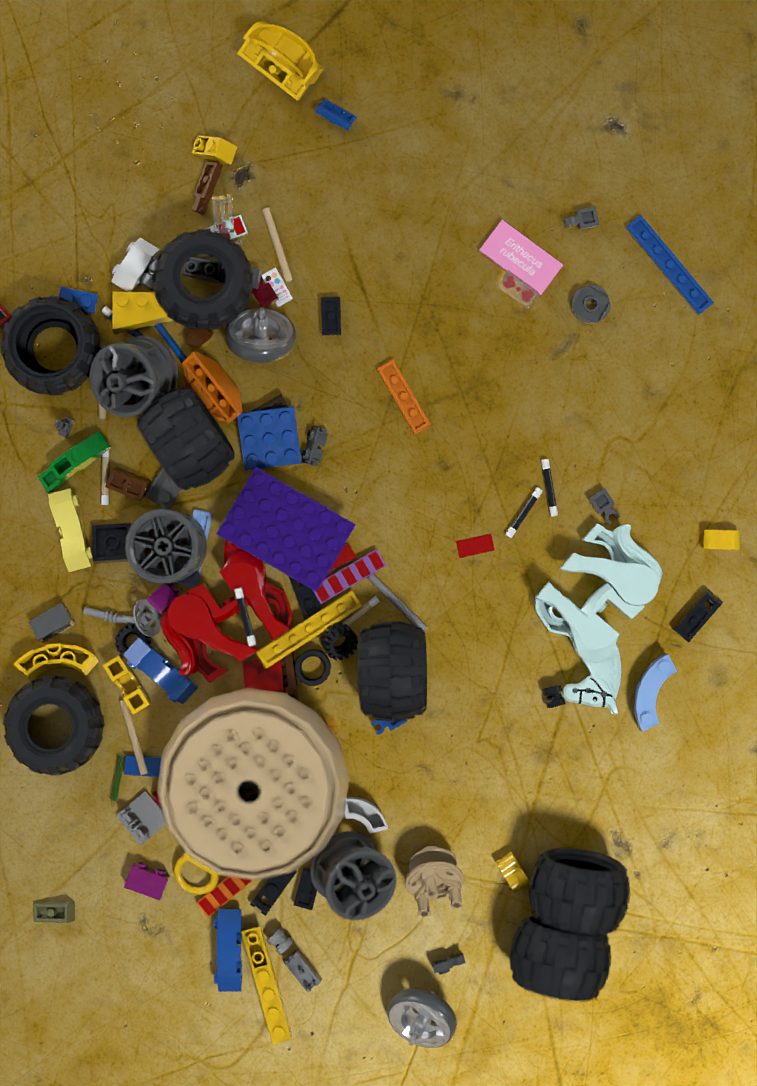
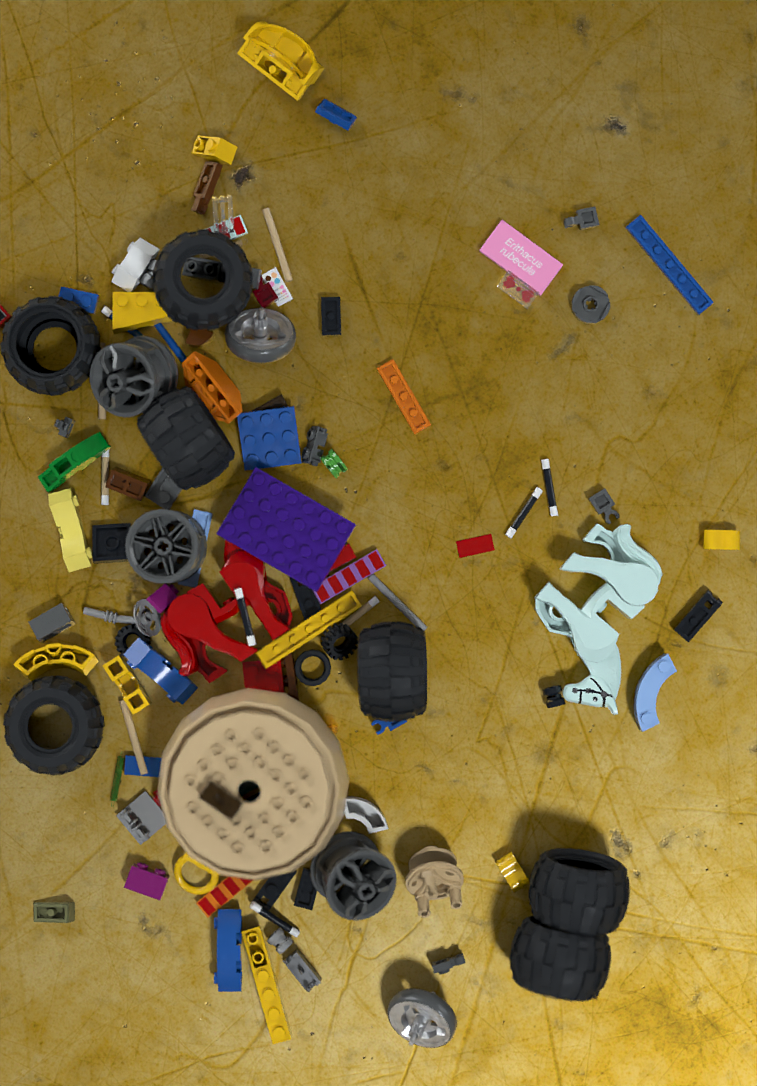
(221, 800): none -> dark brown plate
(275, 919): none -> black bar
(333, 463): none -> bright green wheel

